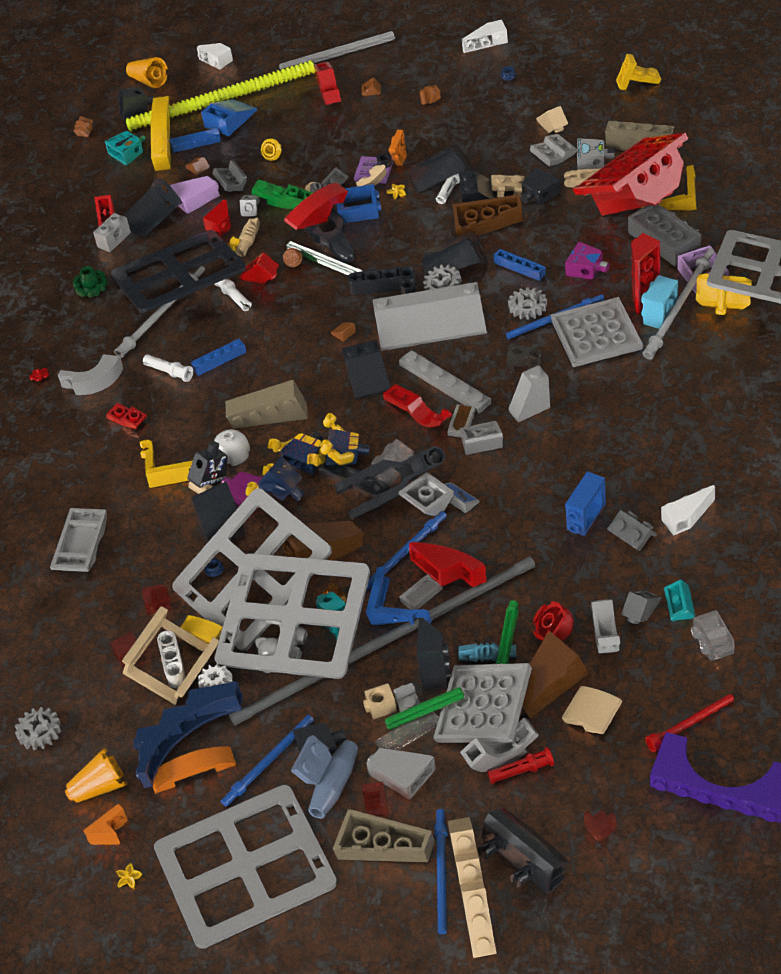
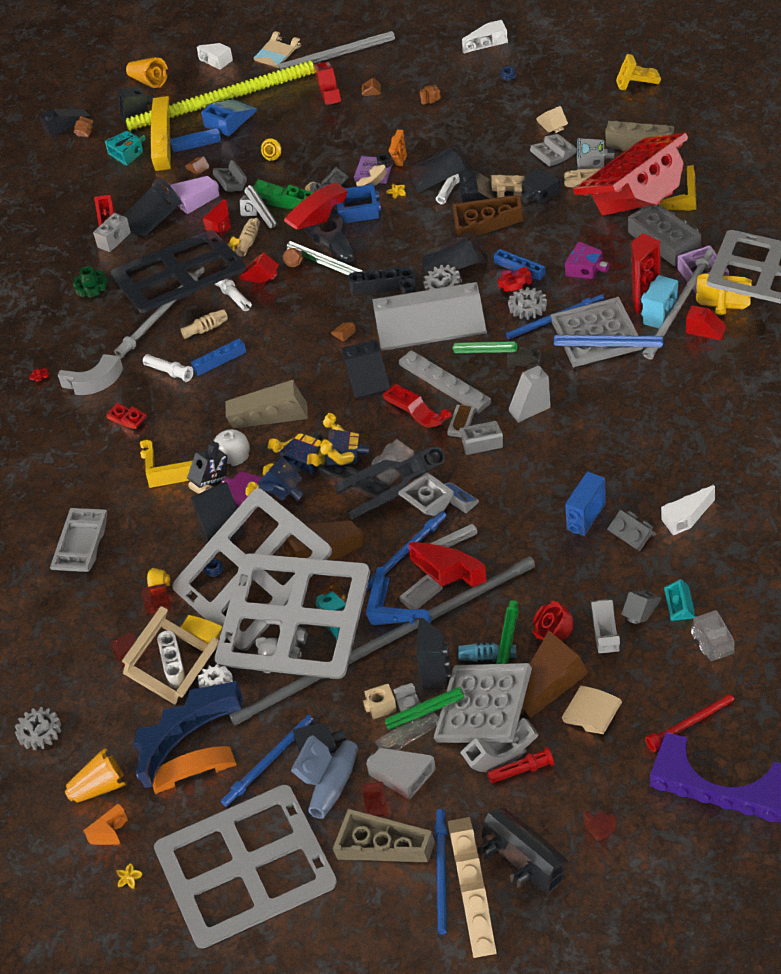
(60, 120): none -> black slope
(158, 577): none -> yellow cone
(205, 323): none -> tan hinge
(260, 206): none -> light grey axle
(276, 52): none -> tan flag
(457, 536): none -> light grey axle
(485, 347): none -> axle
(514, 280): none -> red plate
(608, 340): none -> axle
(704, 323): none -> red slope

